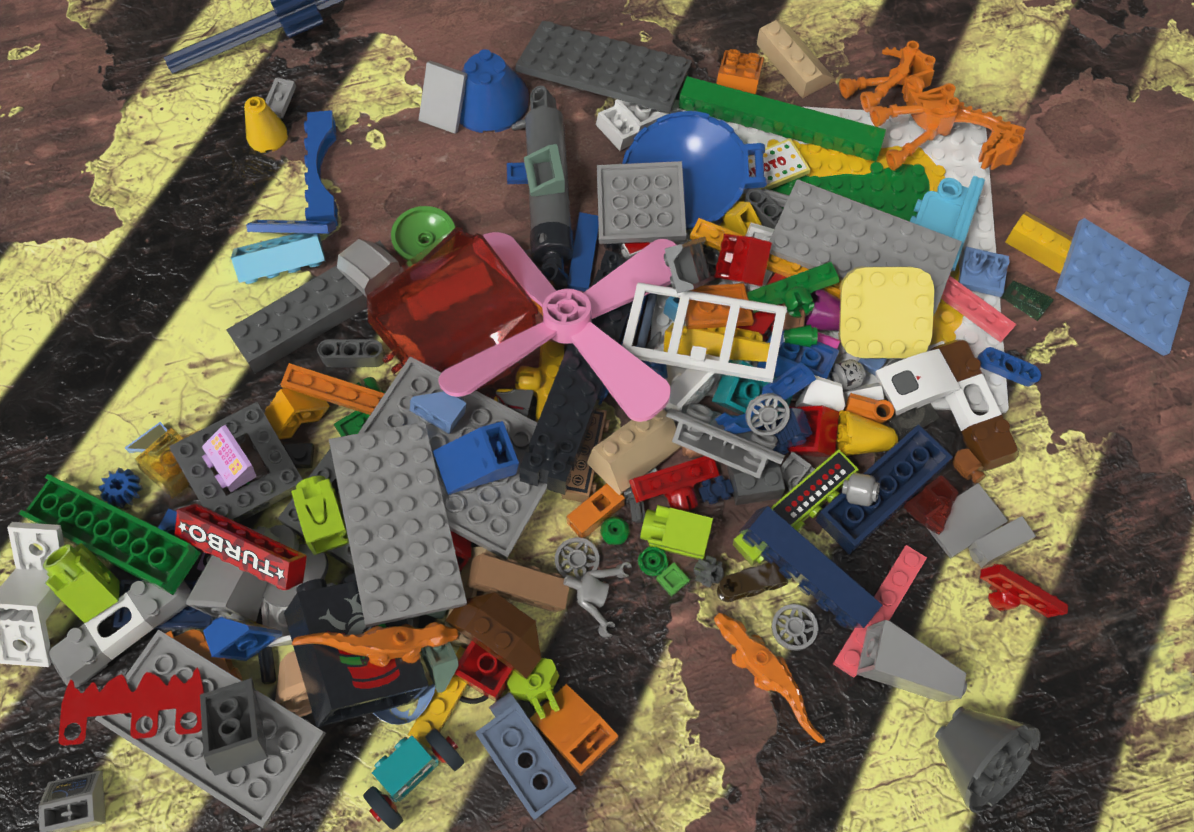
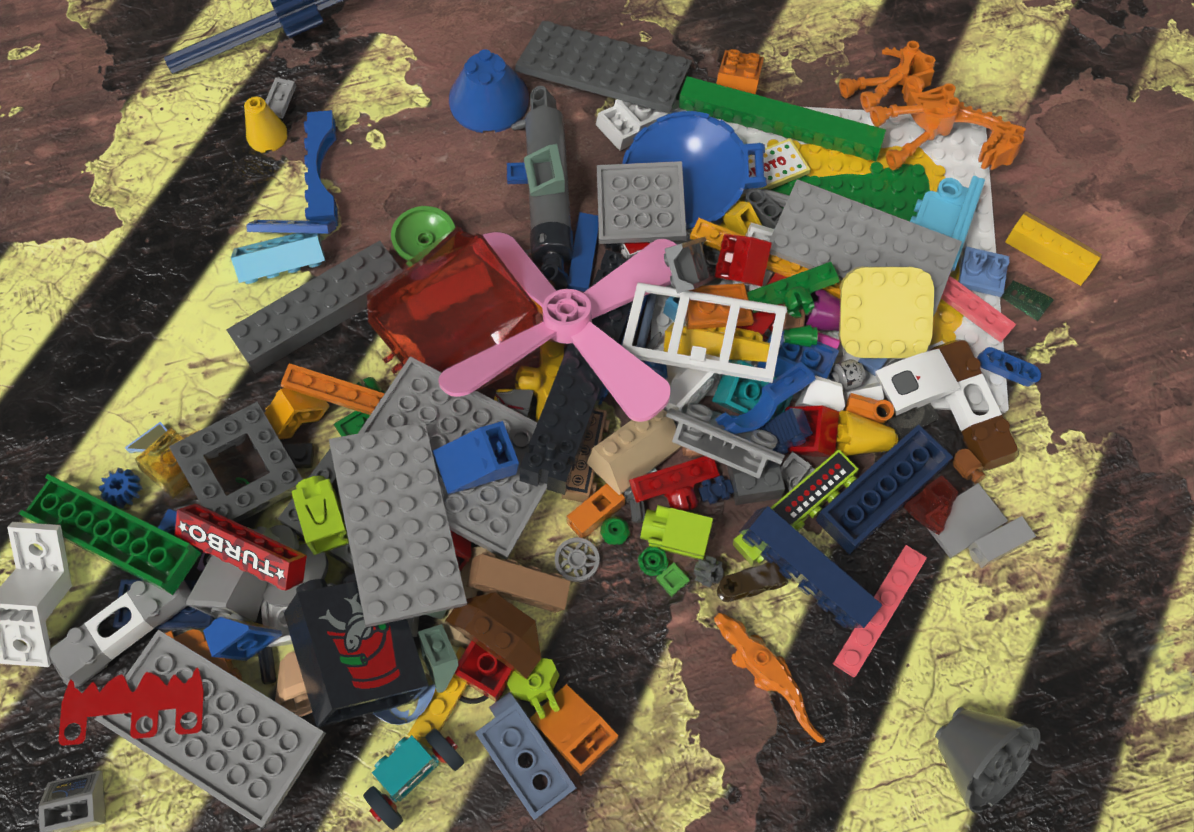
(81, 581): lime piece -> none
(228, 460): lavender slope -> none
(232, 727): dark grey slope -> none
(343, 347): dark grey beam -> none
(366, 265): light grey slope -> none
(385, 643): orange animal -> none
(439, 409): medium blue slope -> none
(442, 96): light grey tile -> none
(594, 592): light grey piece -> none
(767, 414): light grey wheel -> none
(793, 58): tan slope -> none
(794, 627): light grey wheel -> none
(861, 489): light grey head -> none
(907, 664): light grey slope -> none
(1016, 591): red plate -> none
(1123, 287): medium blue plate -> none

